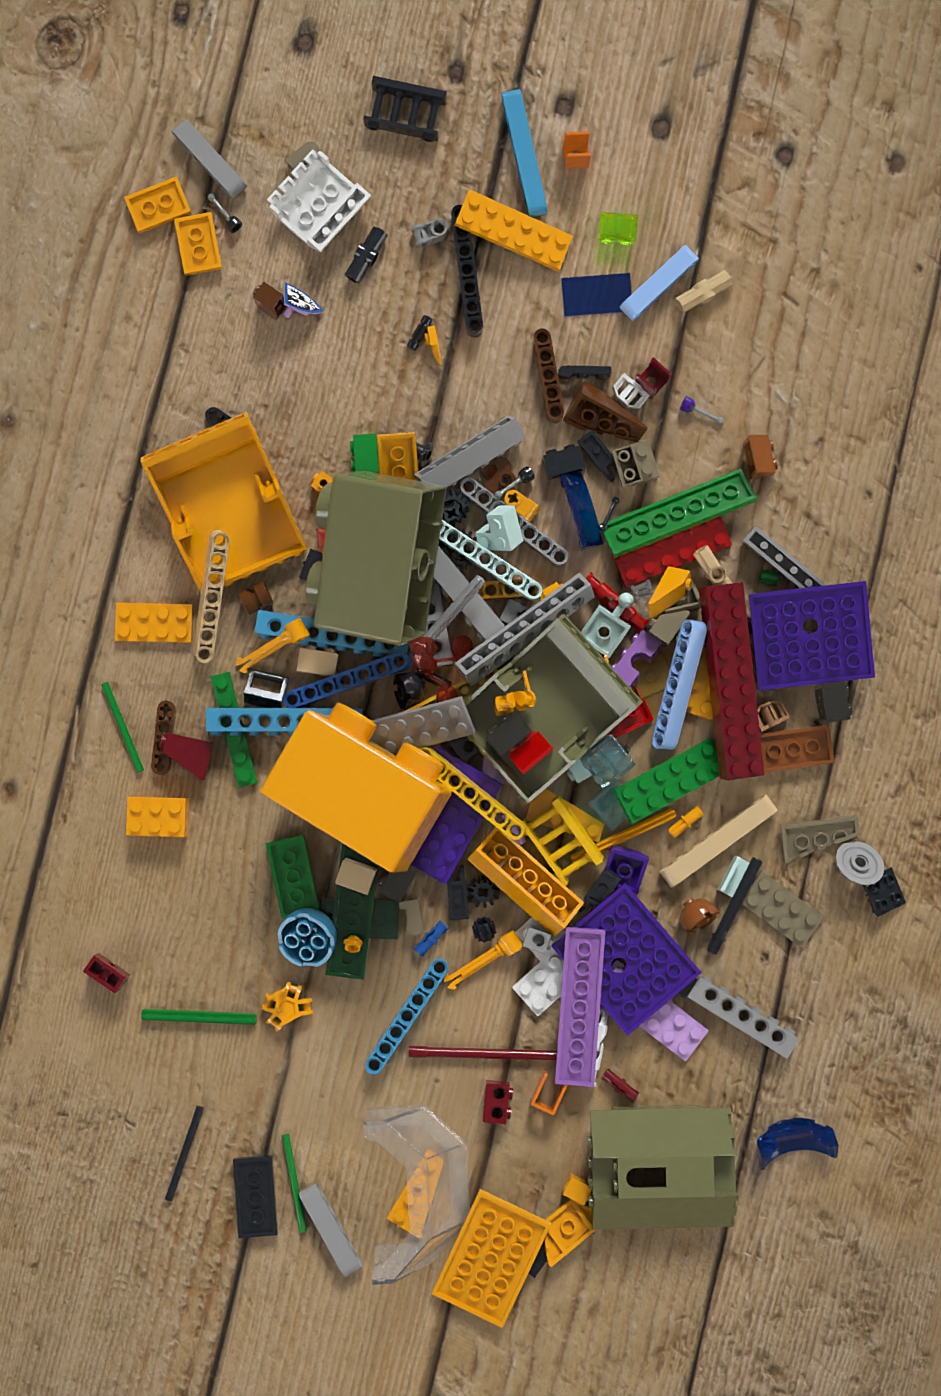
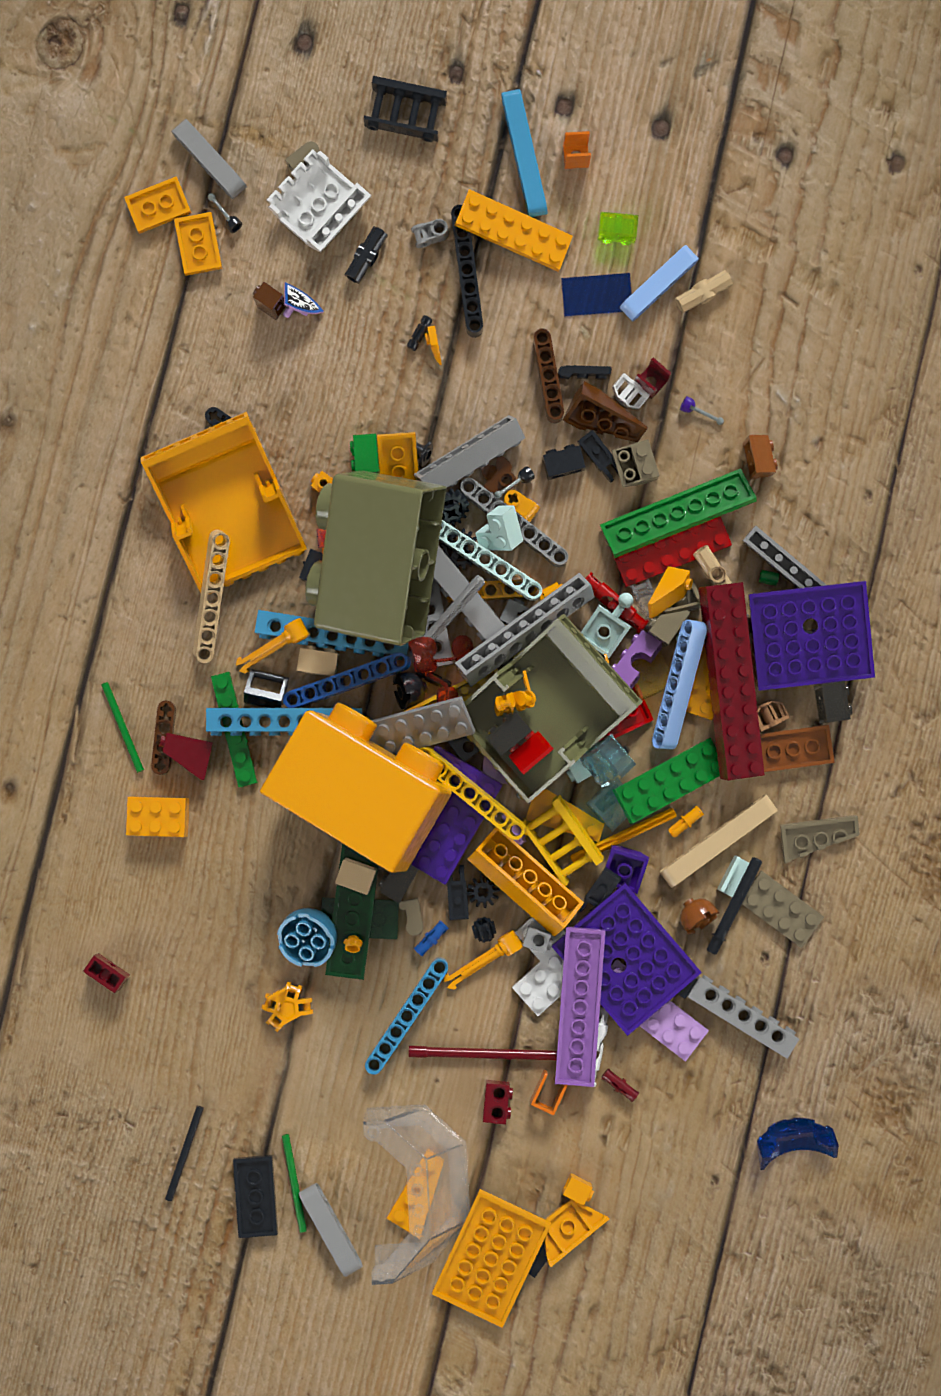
(154, 622): light orange plate -> none
(199, 1016): green axle -> none
(256, 598): reddish brown wheel -> none
(292, 875): green plate -> none
(582, 510): clear blue windscreen -> none
(615, 500): black hinge -> none
(688, 1141): olive panel -> none
(859, 863): light grey gear -> none
(885, 893): black hinge -> none

